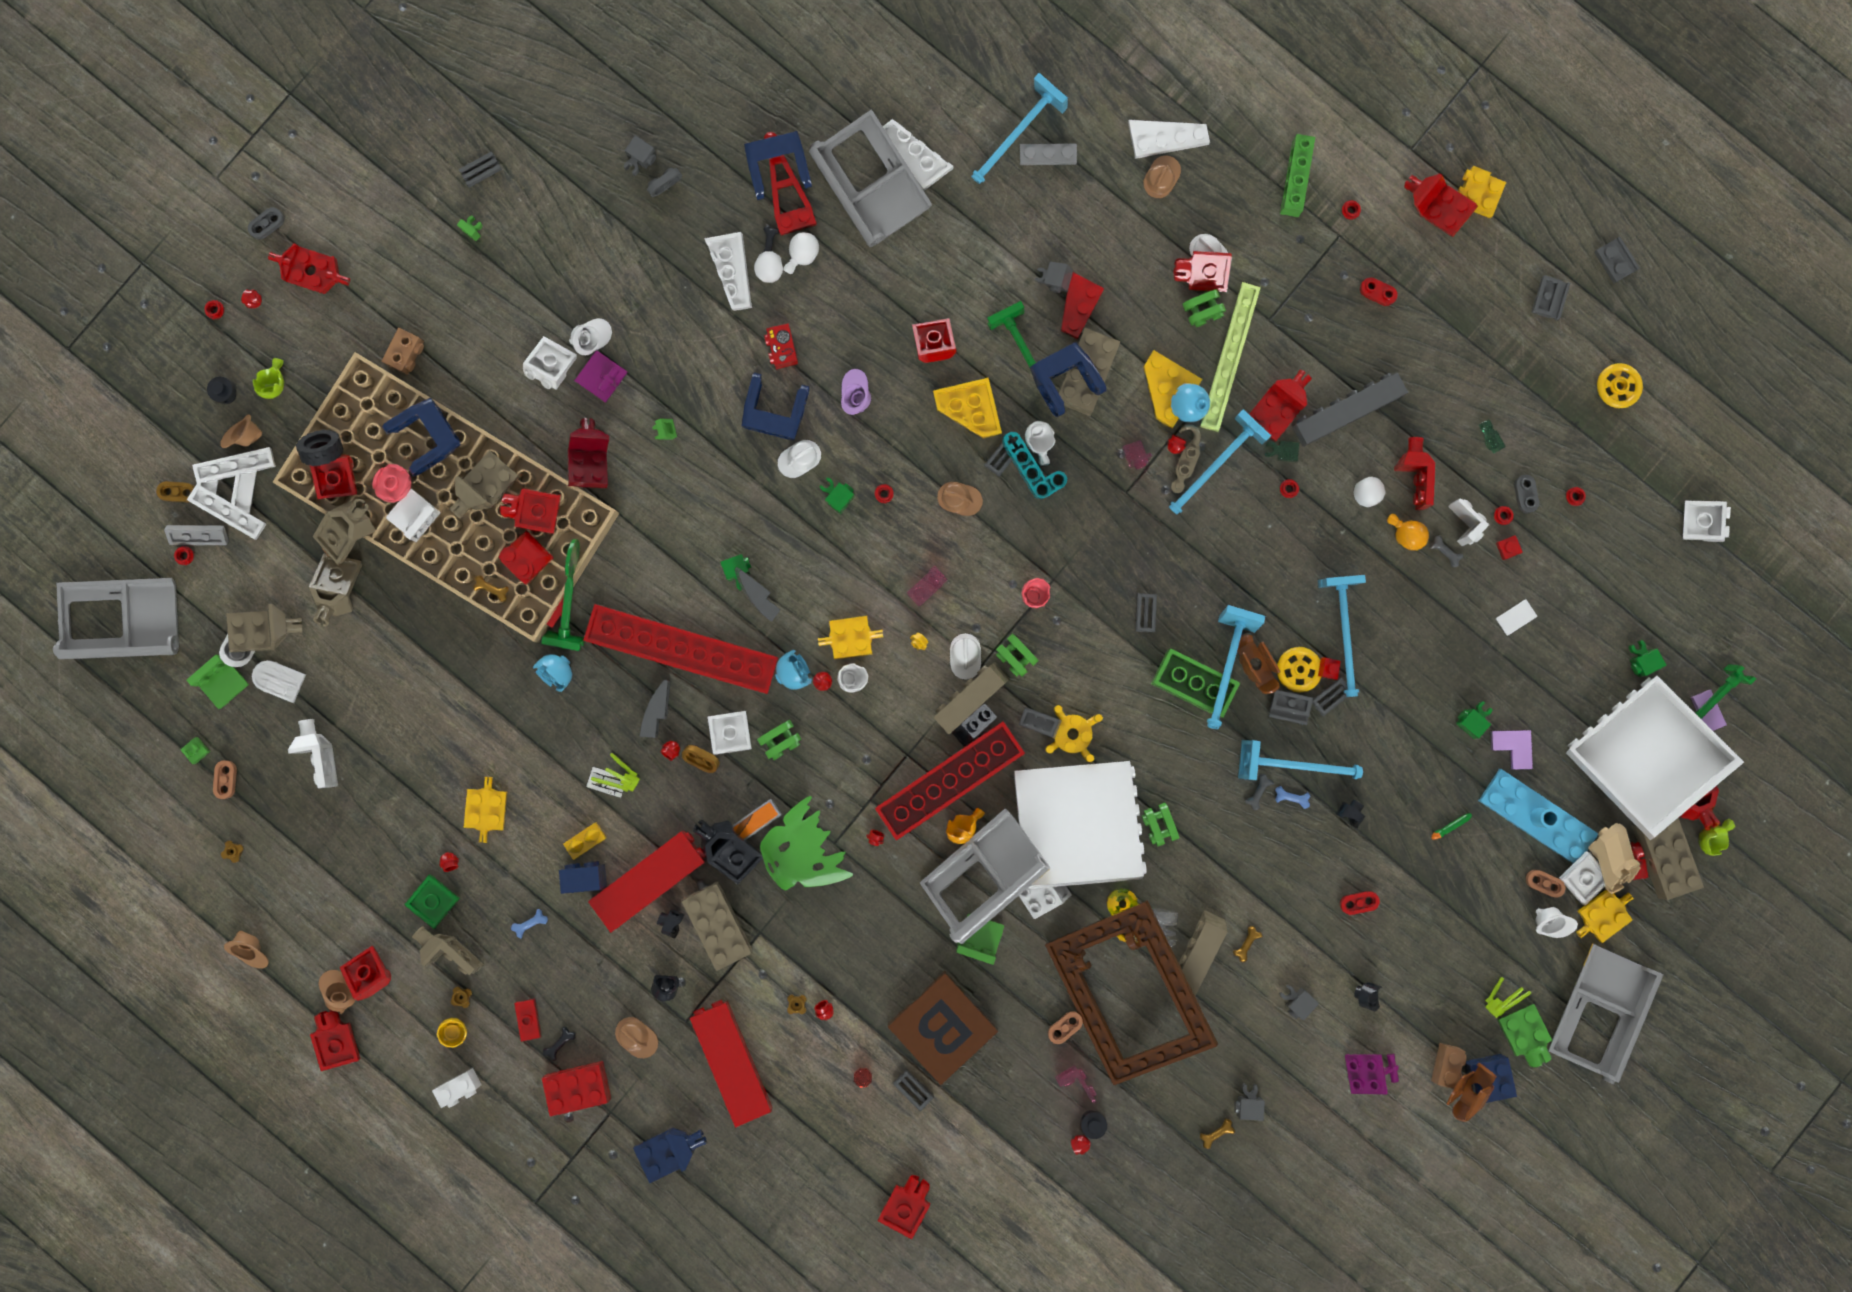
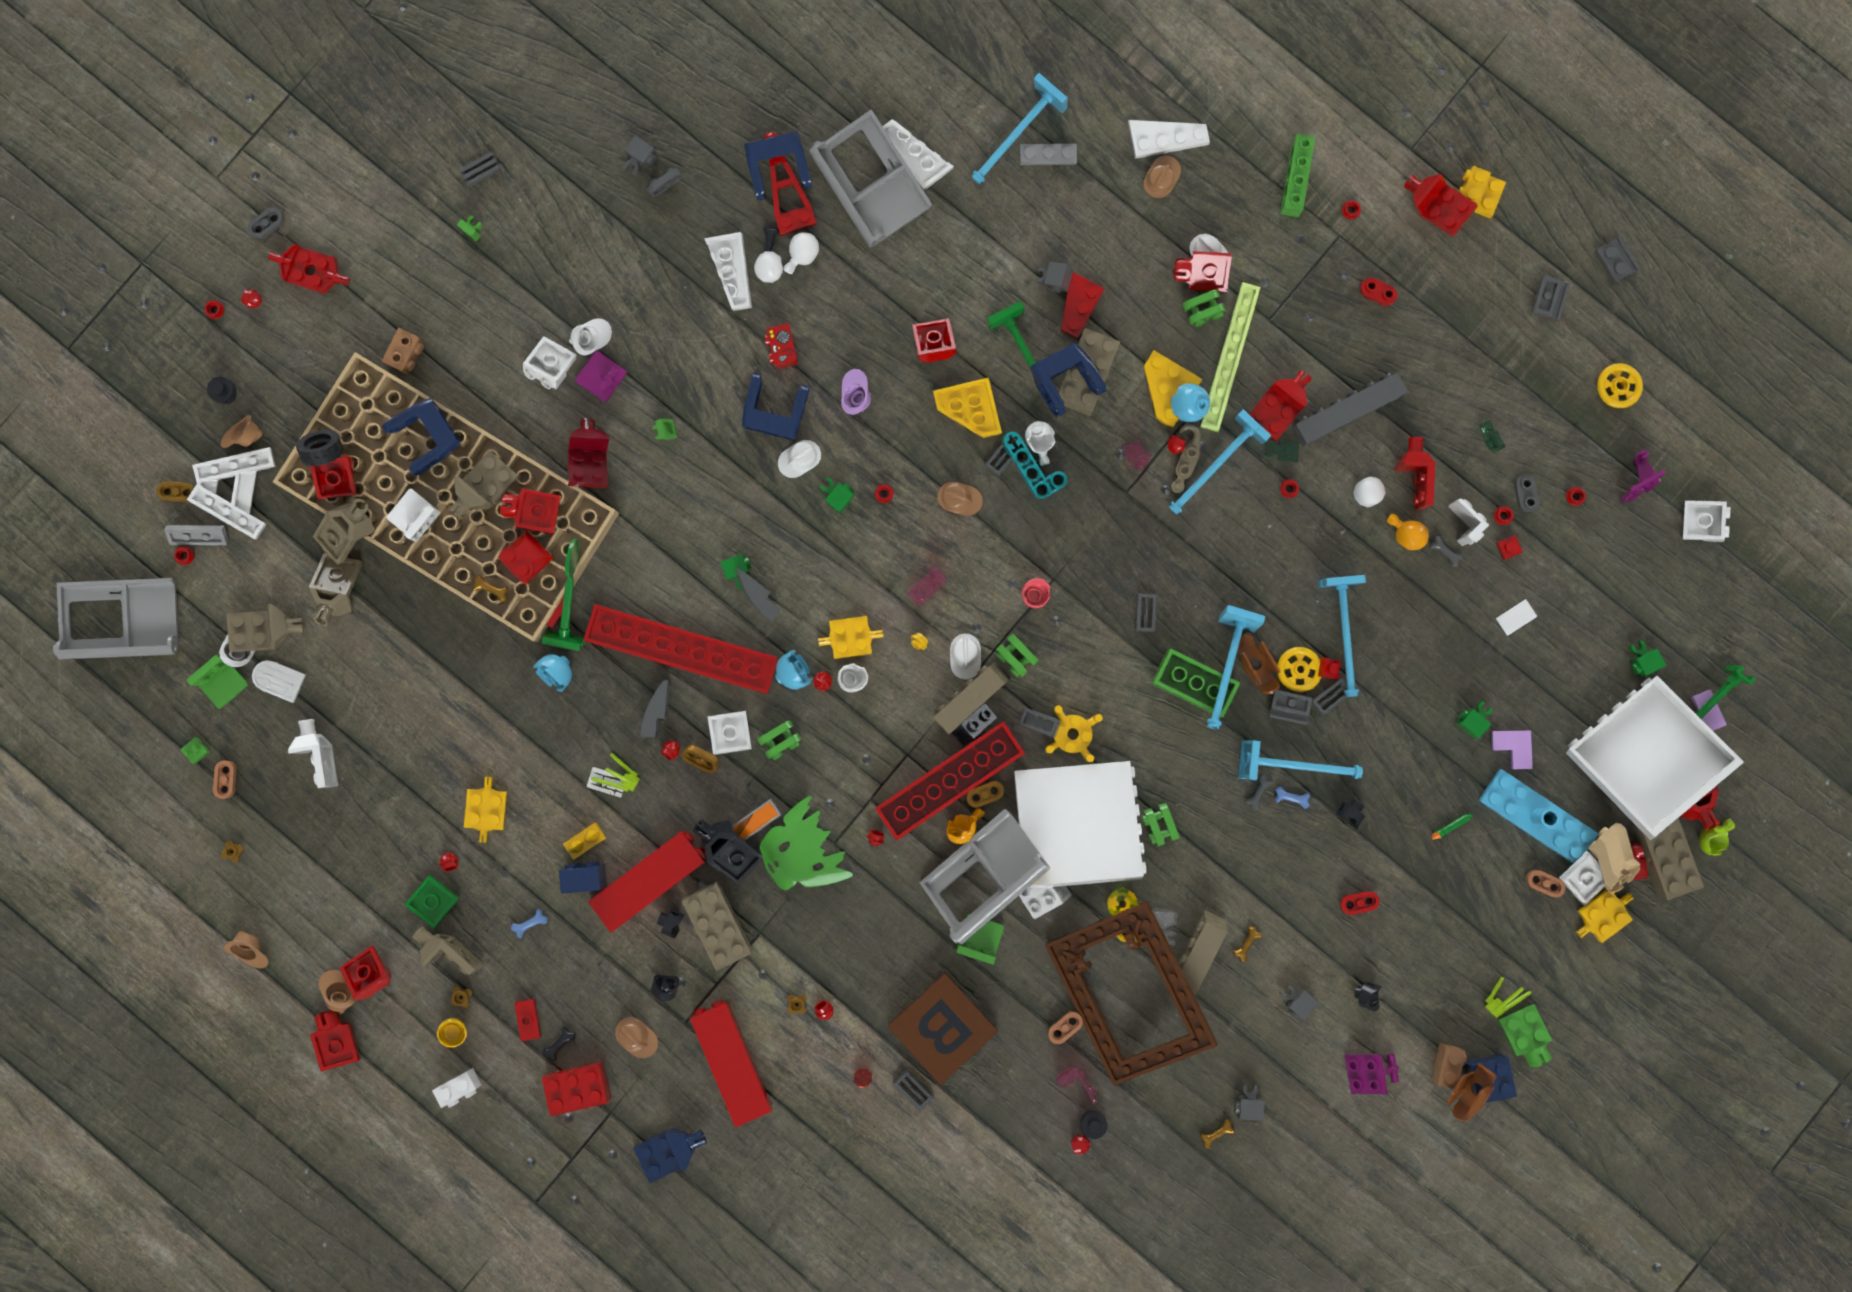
(269, 382): lime hair -> none
(392, 483): coral tile -> none
(906, 1207): red plate -> none
(985, 794): none -> pearl gold plate
(1554, 923): white piece -> none
(1618, 987): light grey piece -> none
(1647, 477): none -> magenta plate

